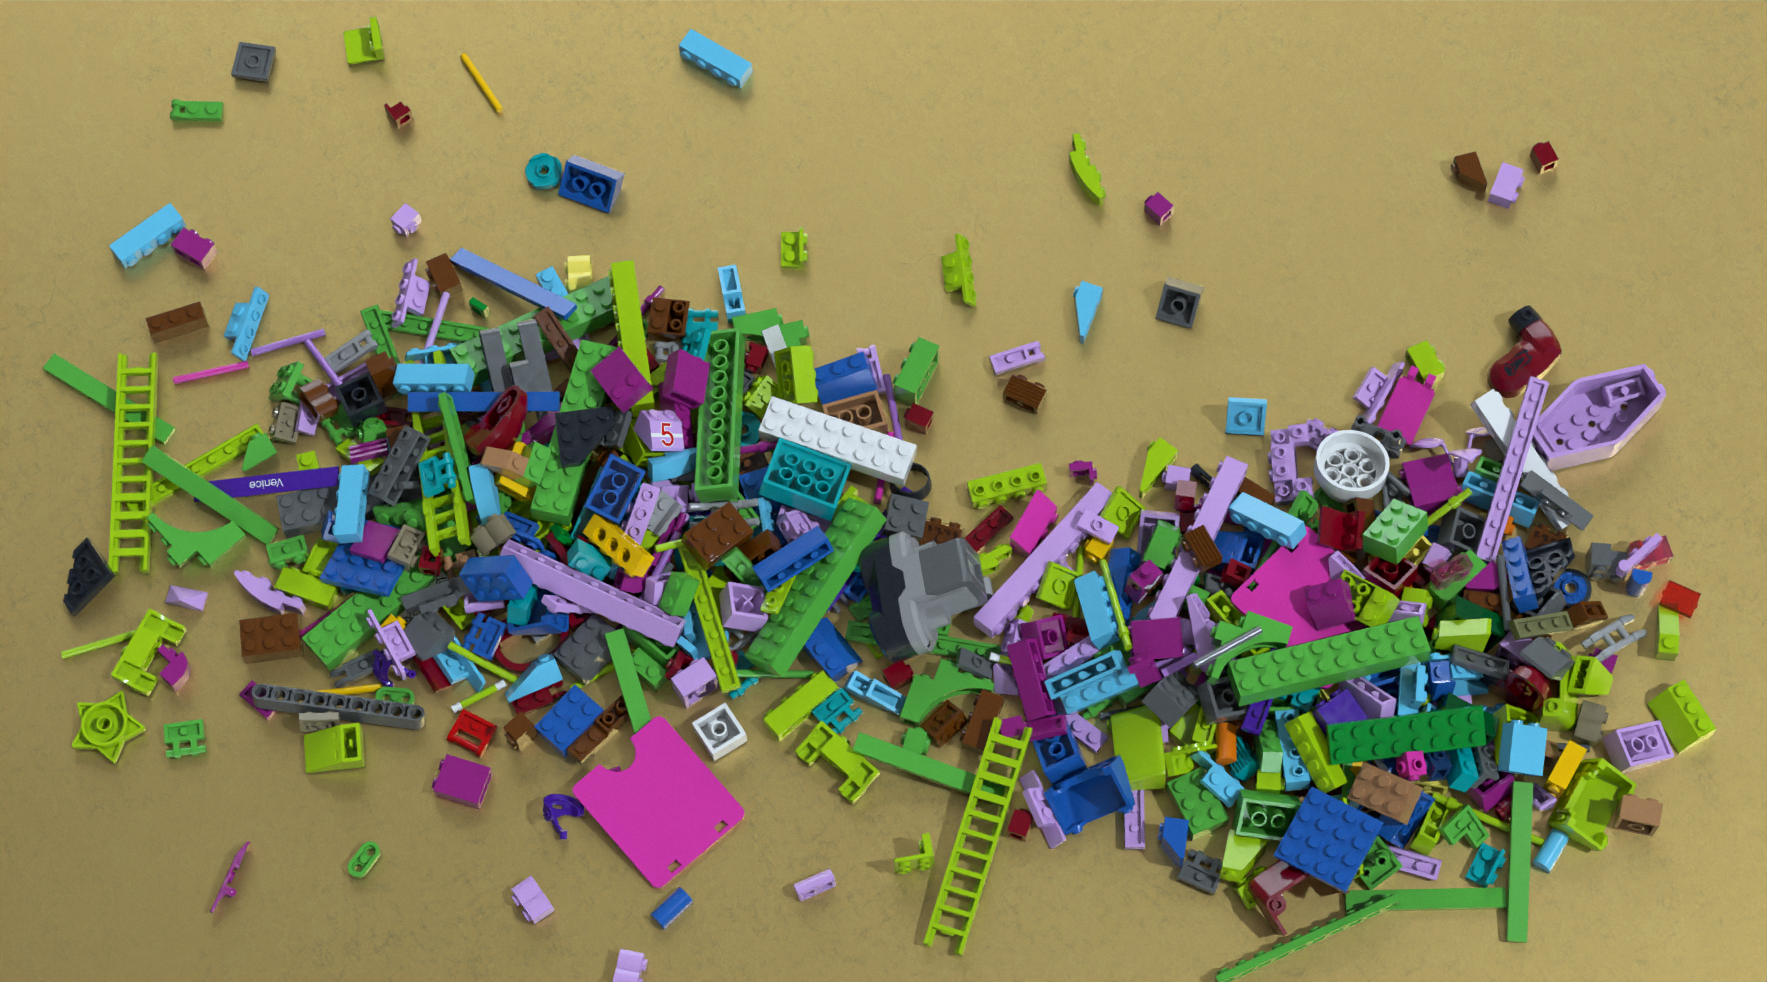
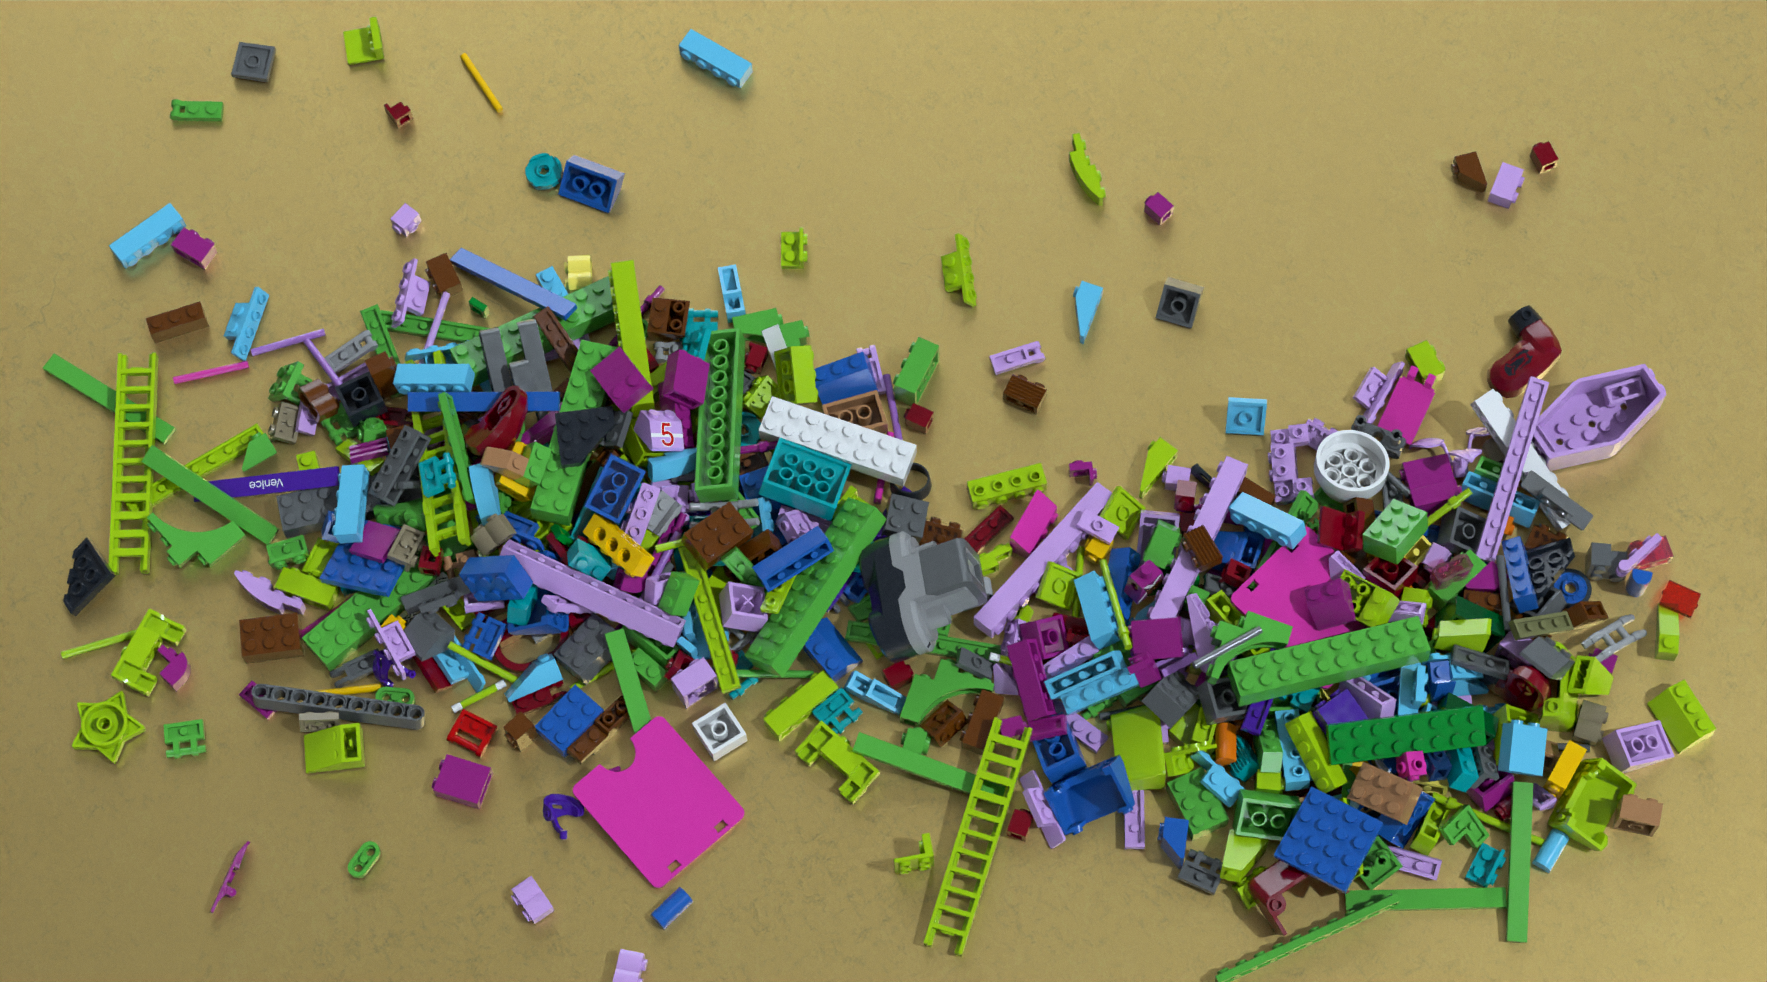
(186, 598): lavender slope -> none
(814, 885): lavender brick -> none

